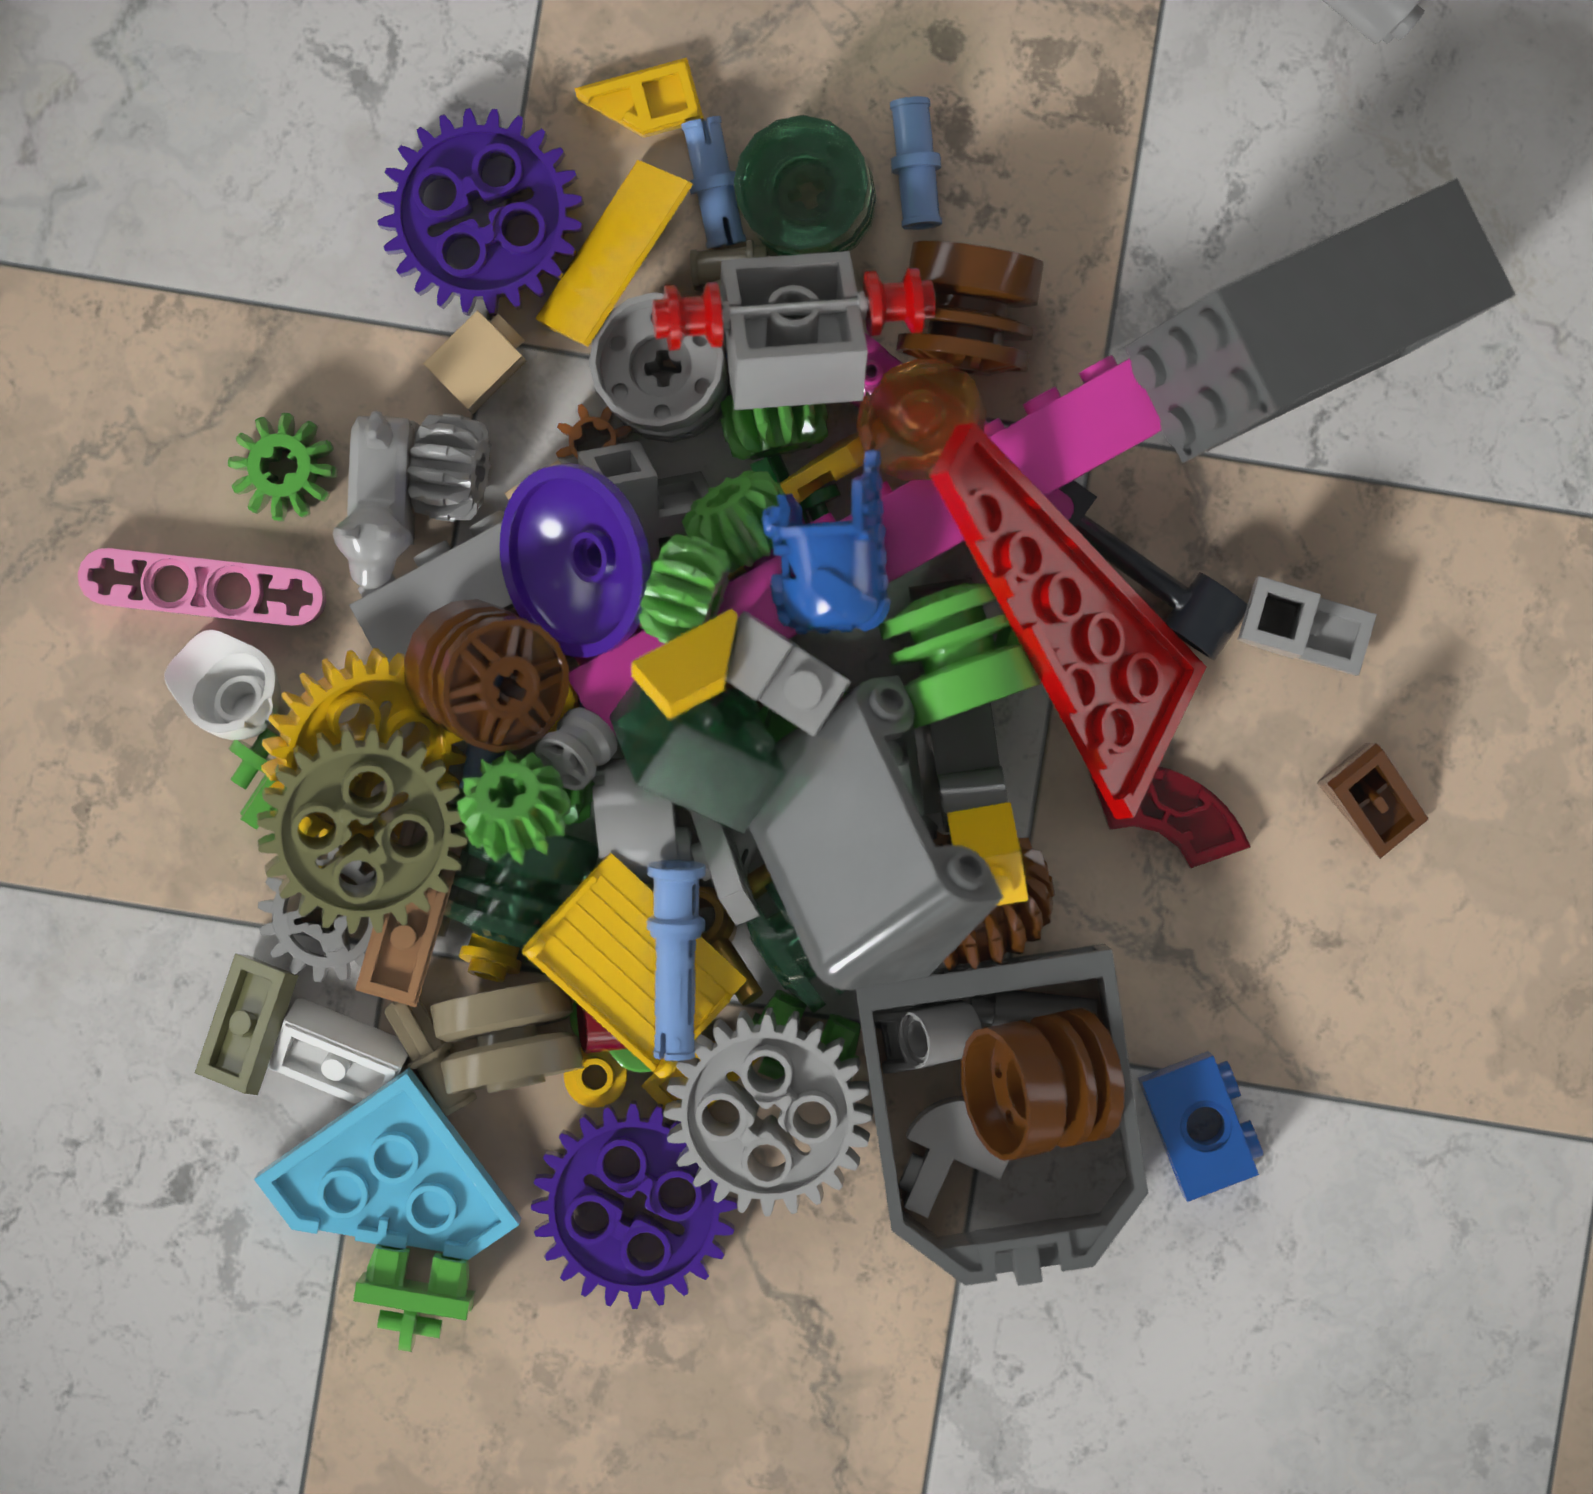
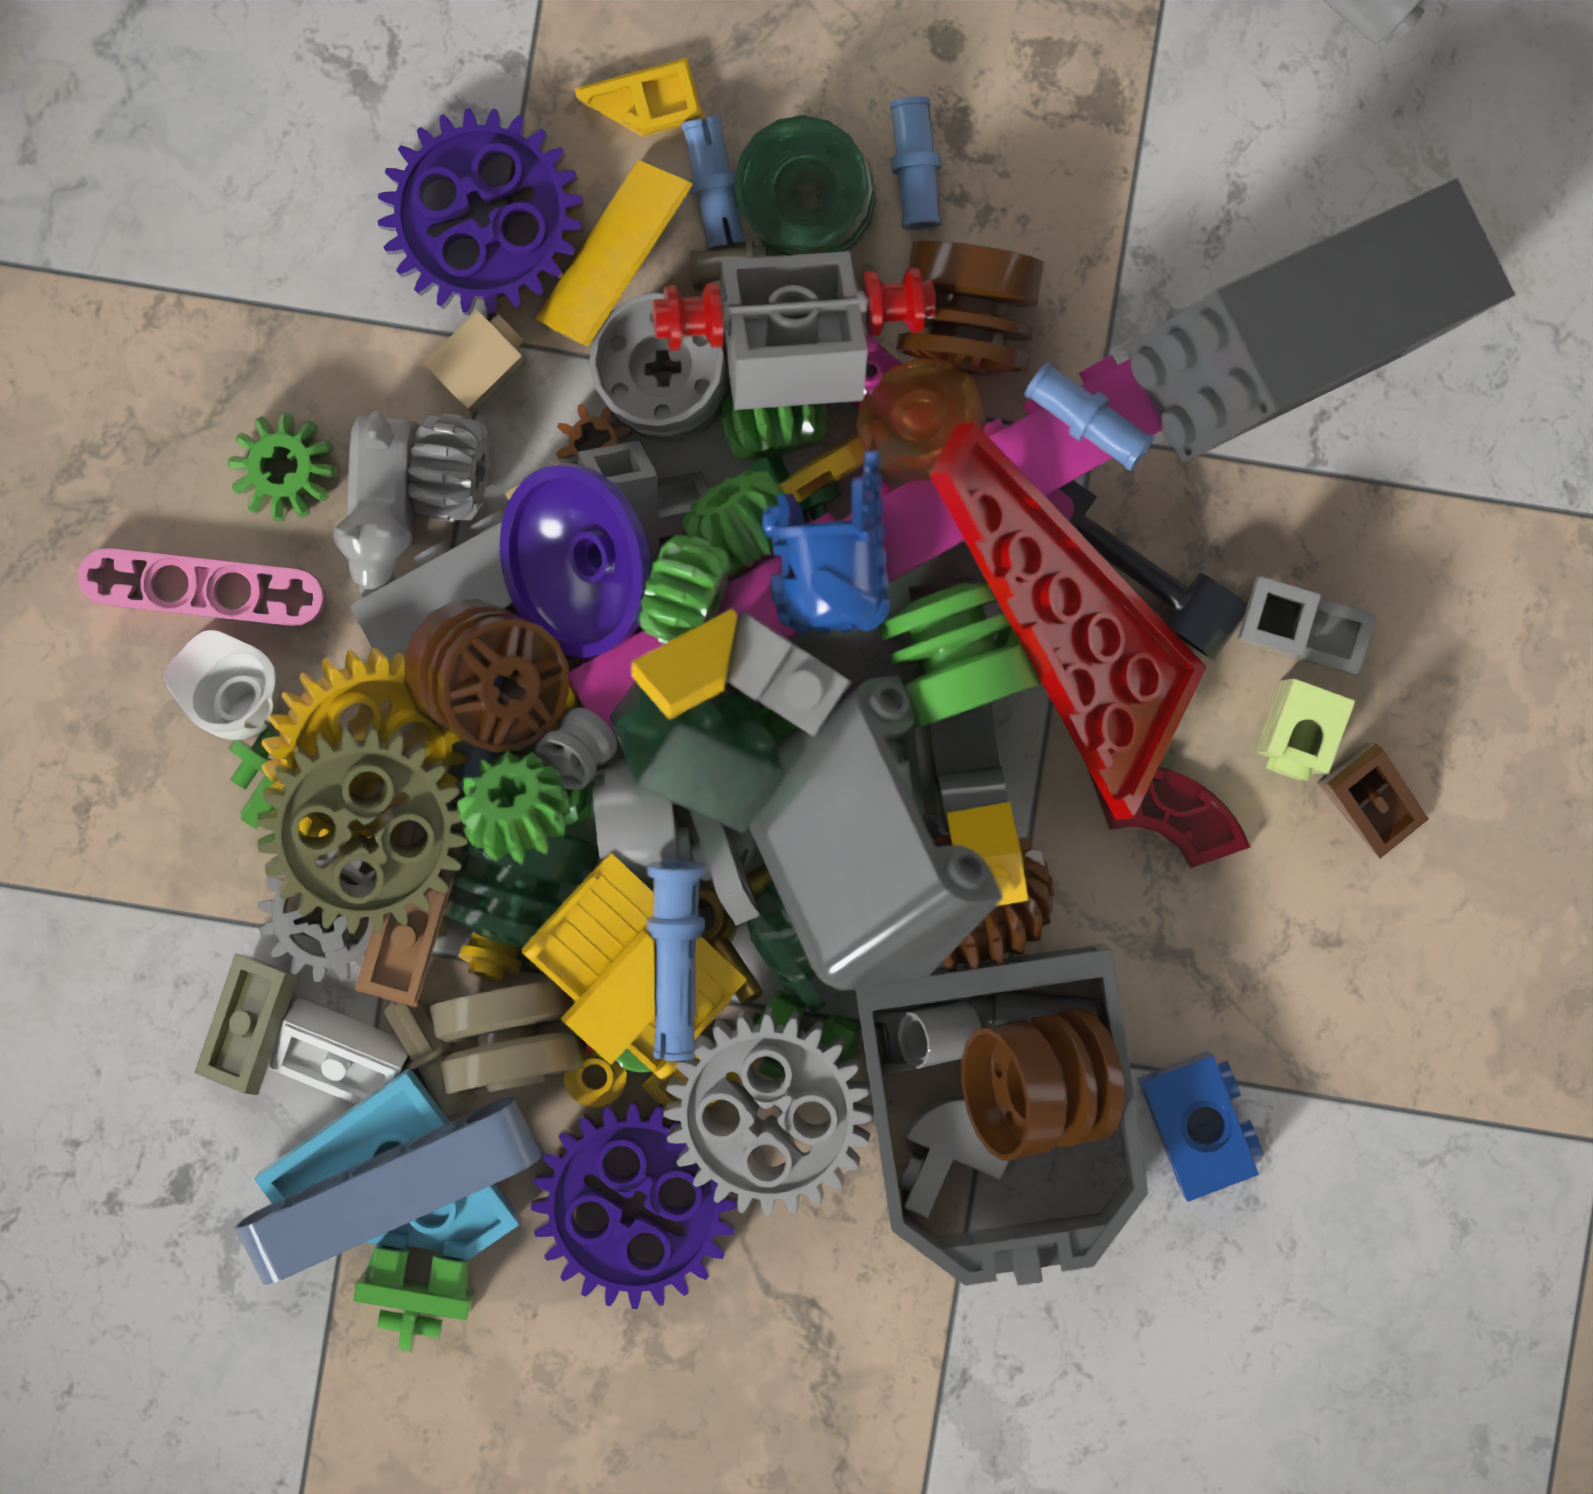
(388, 1190): none -> sand blue beam
(618, 1002): none -> yellow tile
(1089, 416): none -> medium blue pin
(1303, 729): none -> yellowish green brick

